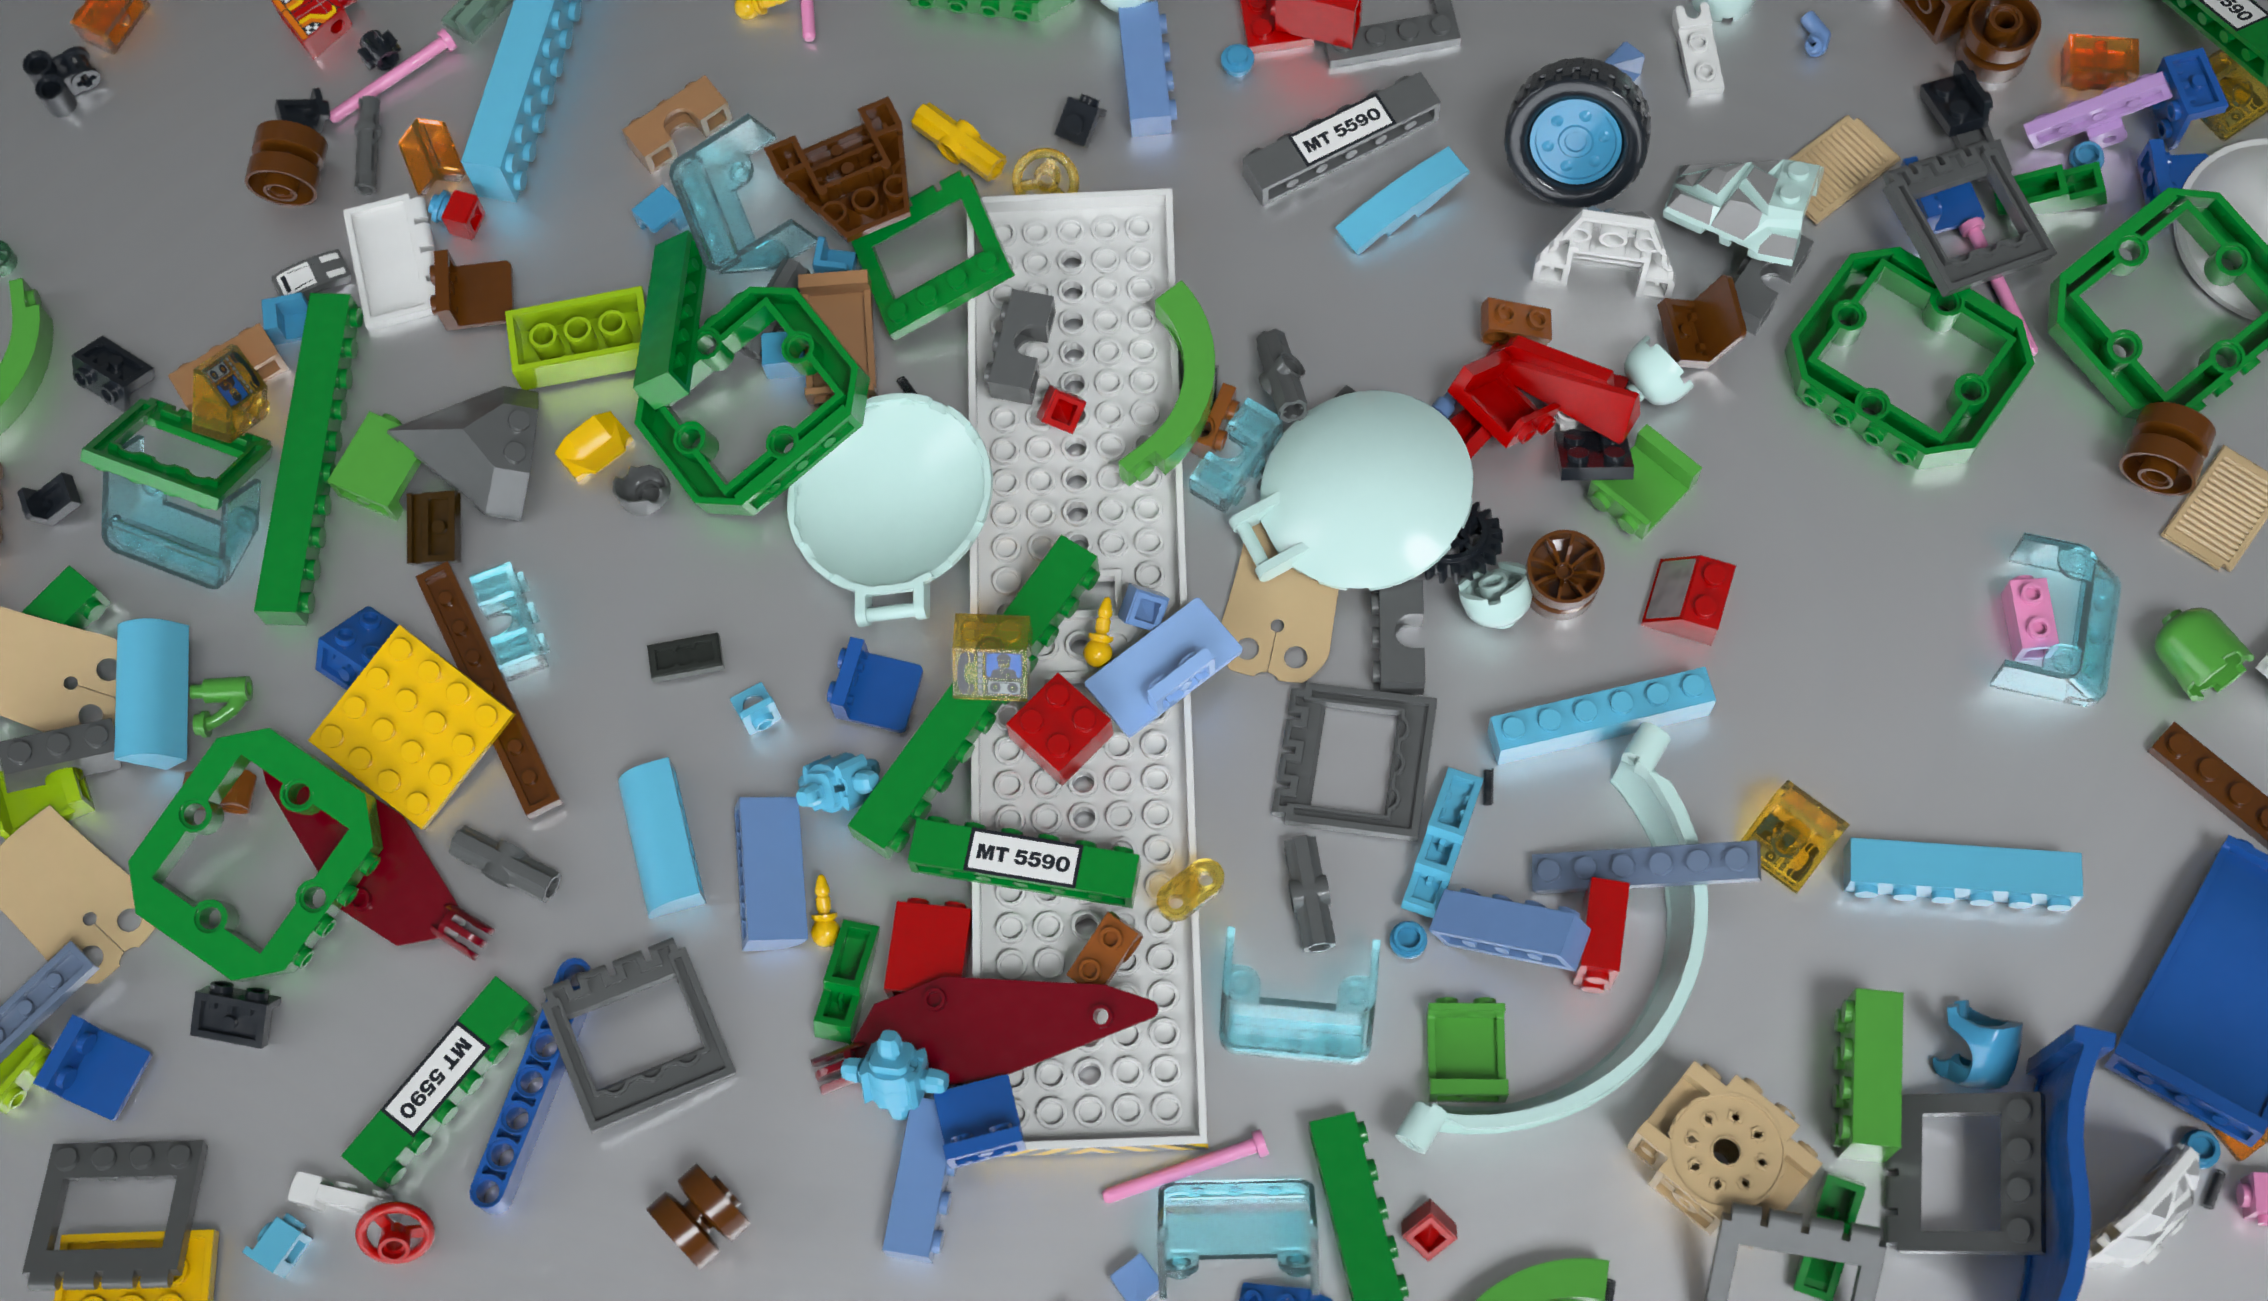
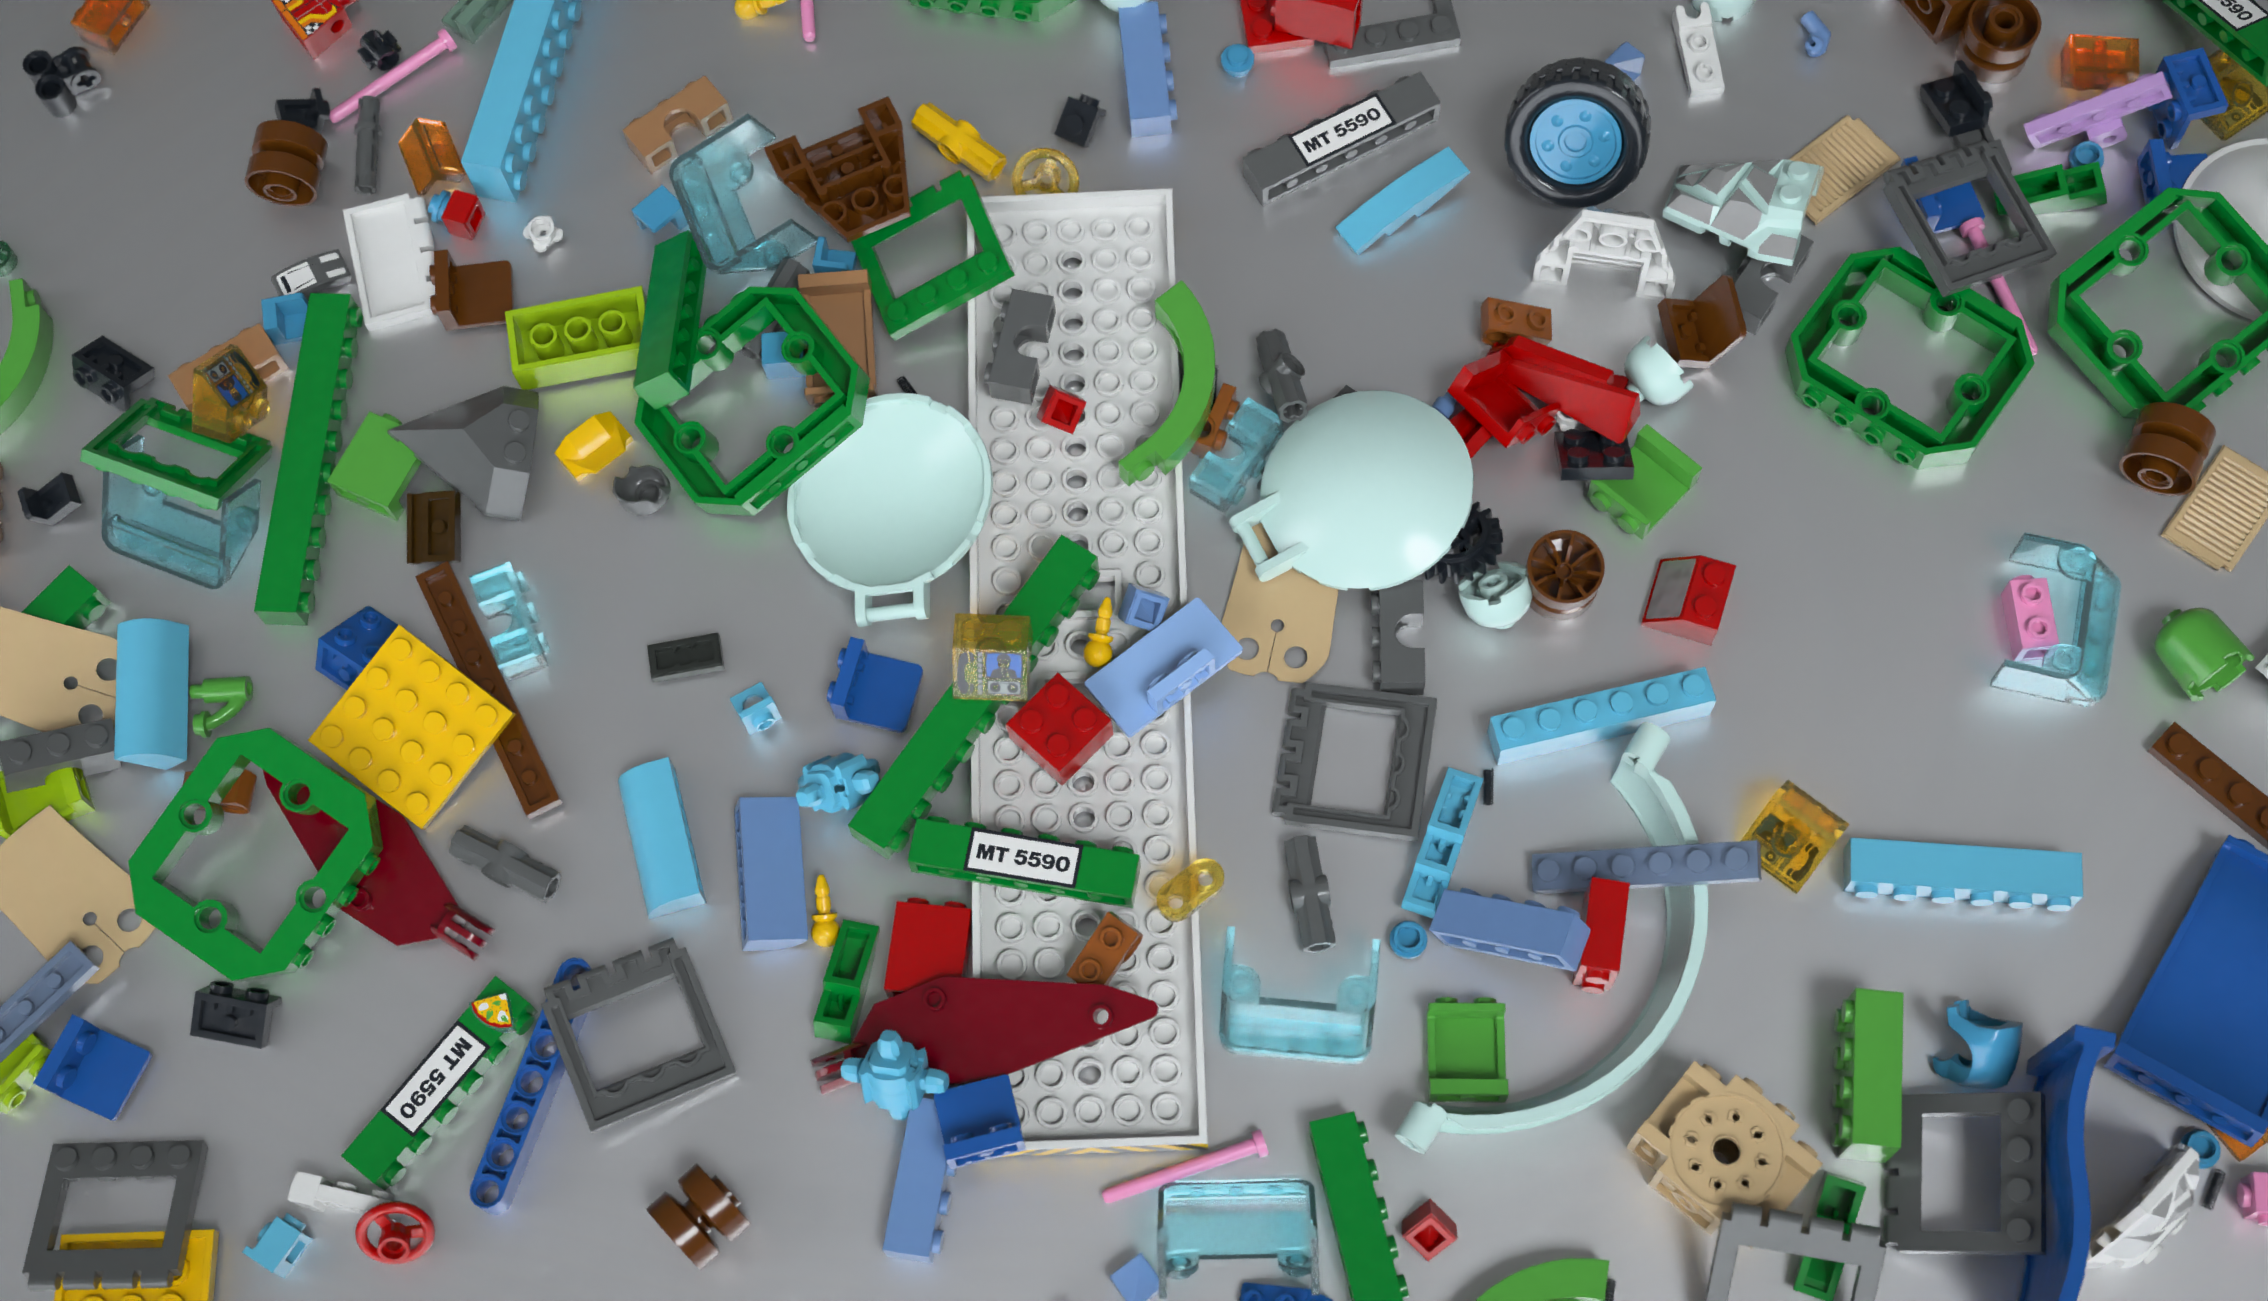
(495, 1013): none -> tile
(539, 225): none -> white plate

